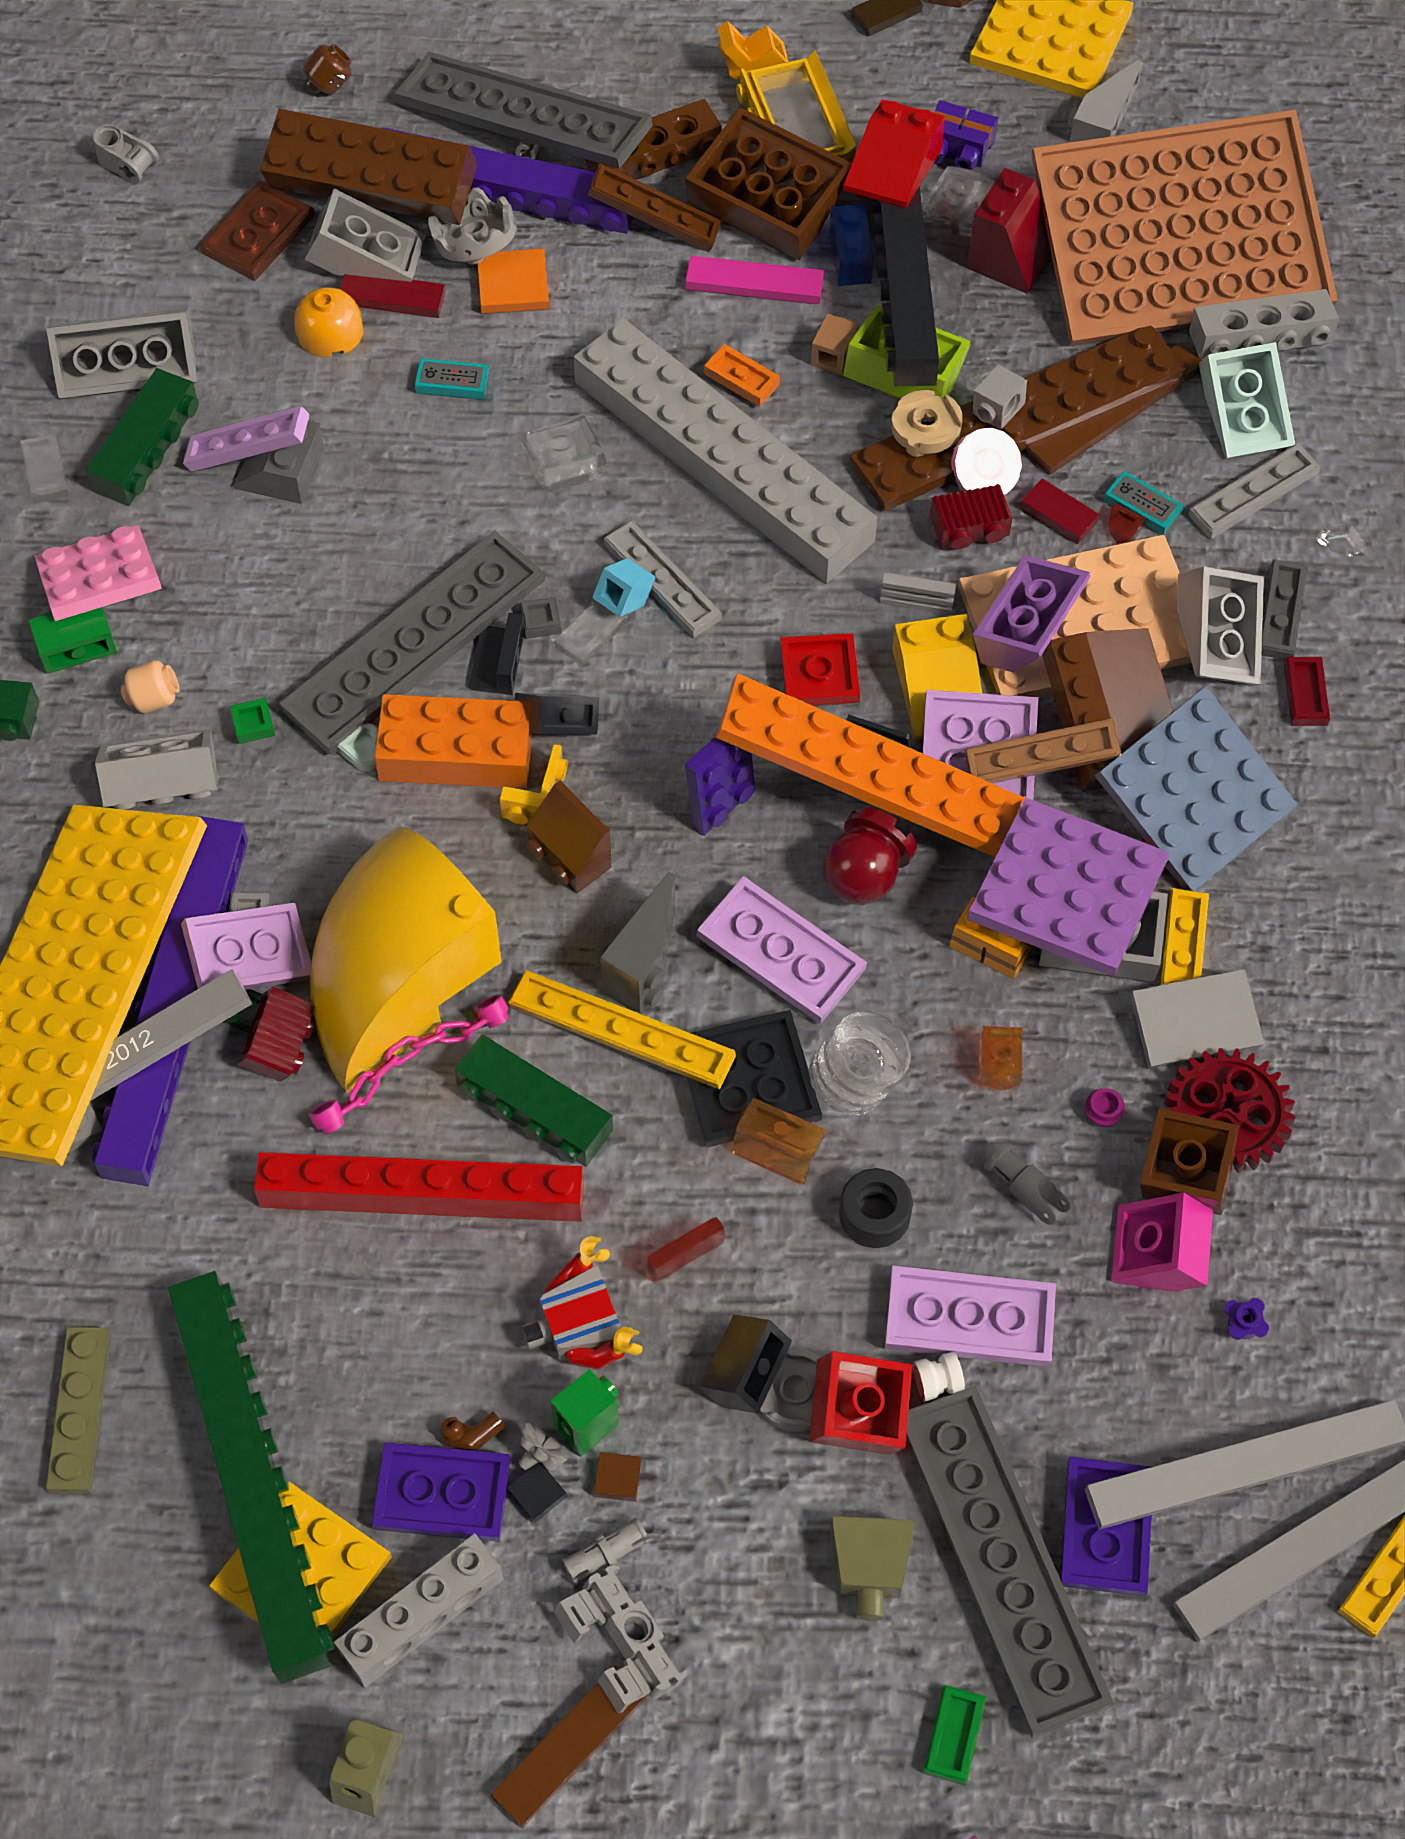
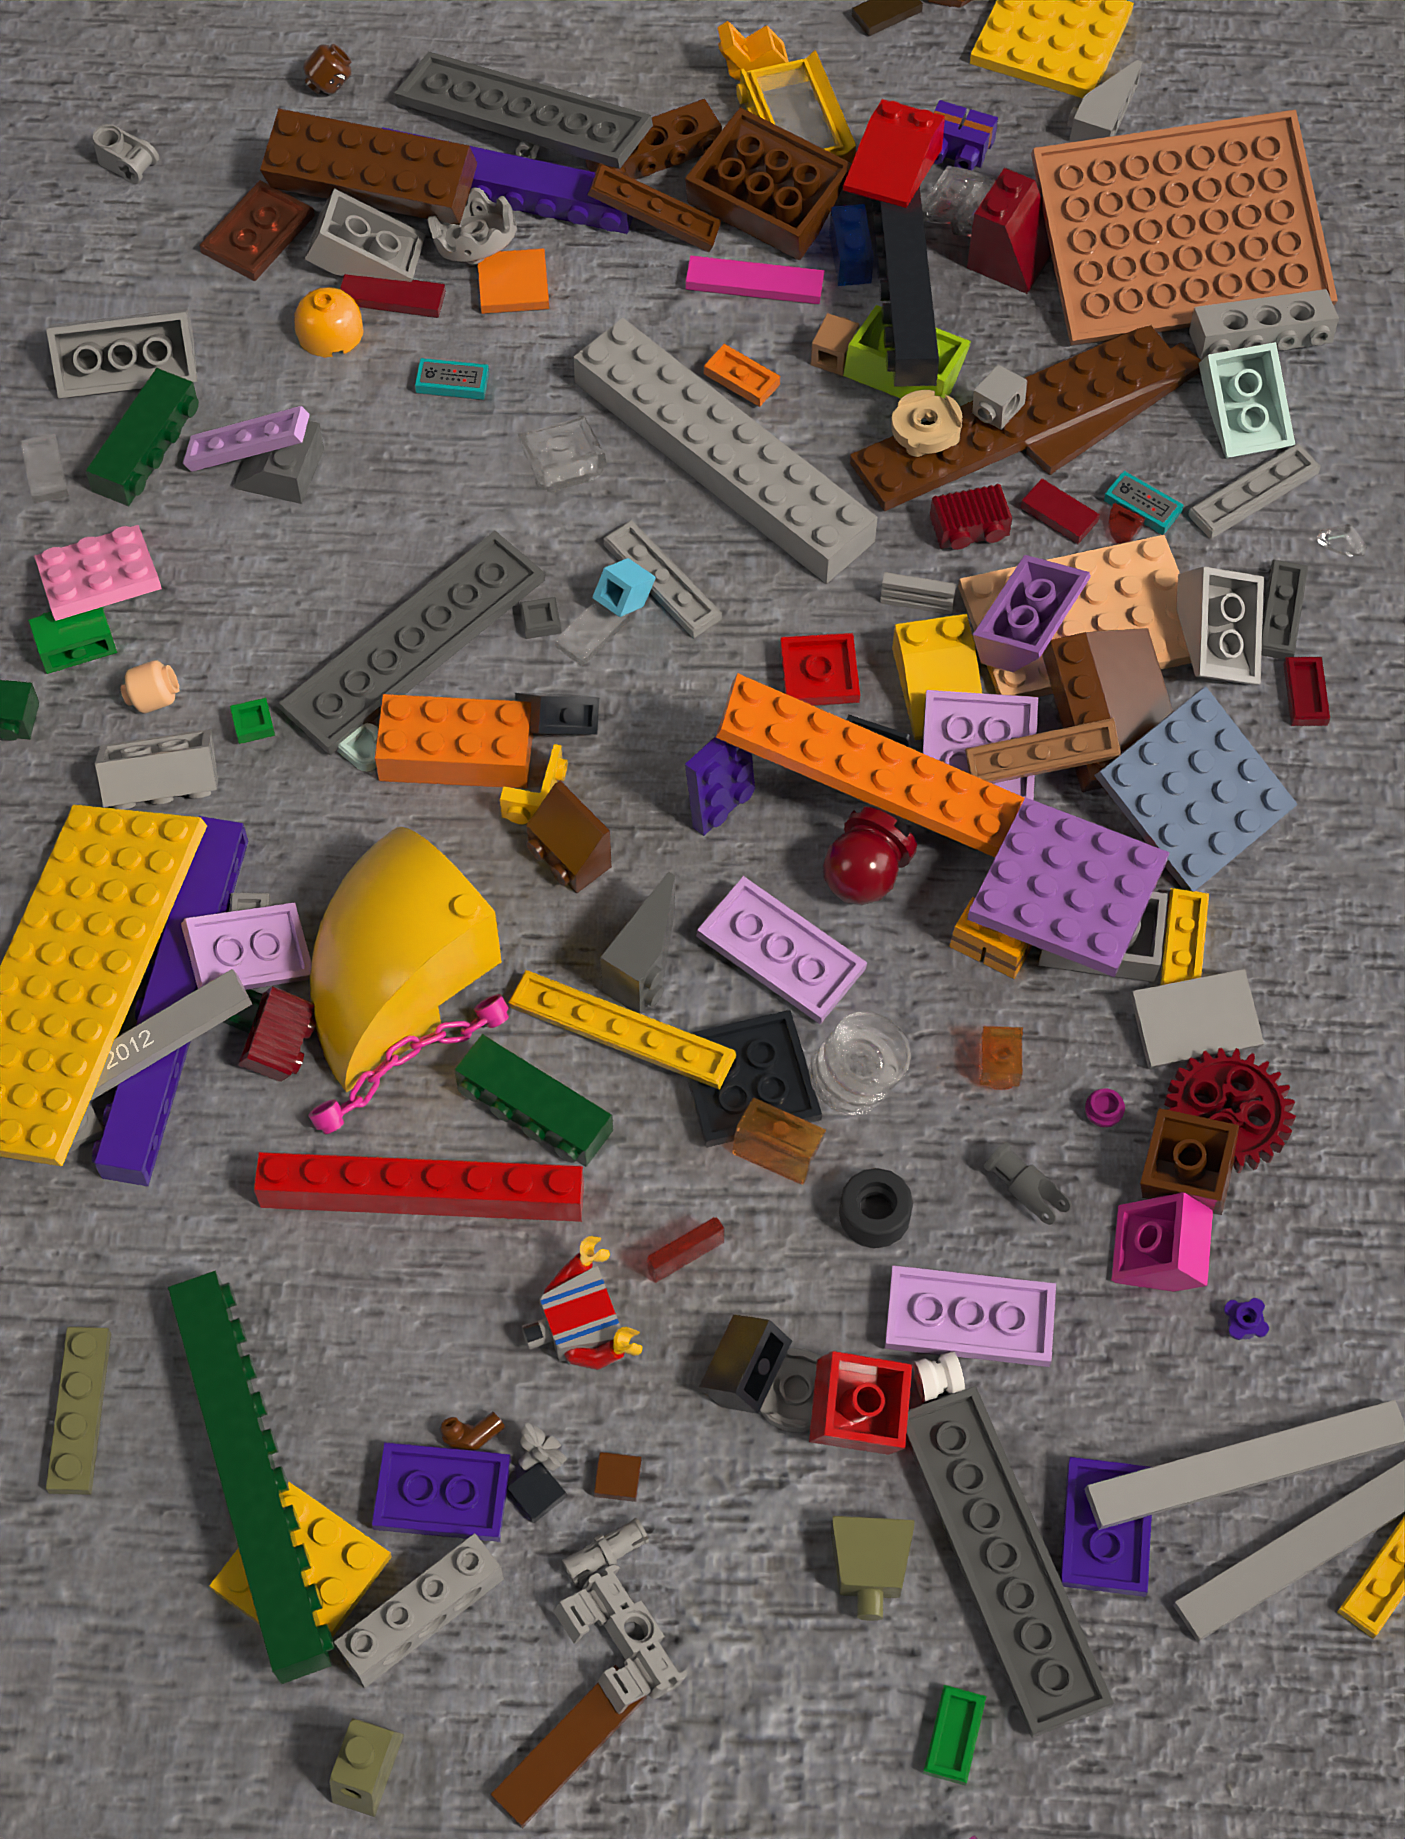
(498, 657): black panel -> none
(586, 1411): green brick -> none
(985, 460): tile -> none

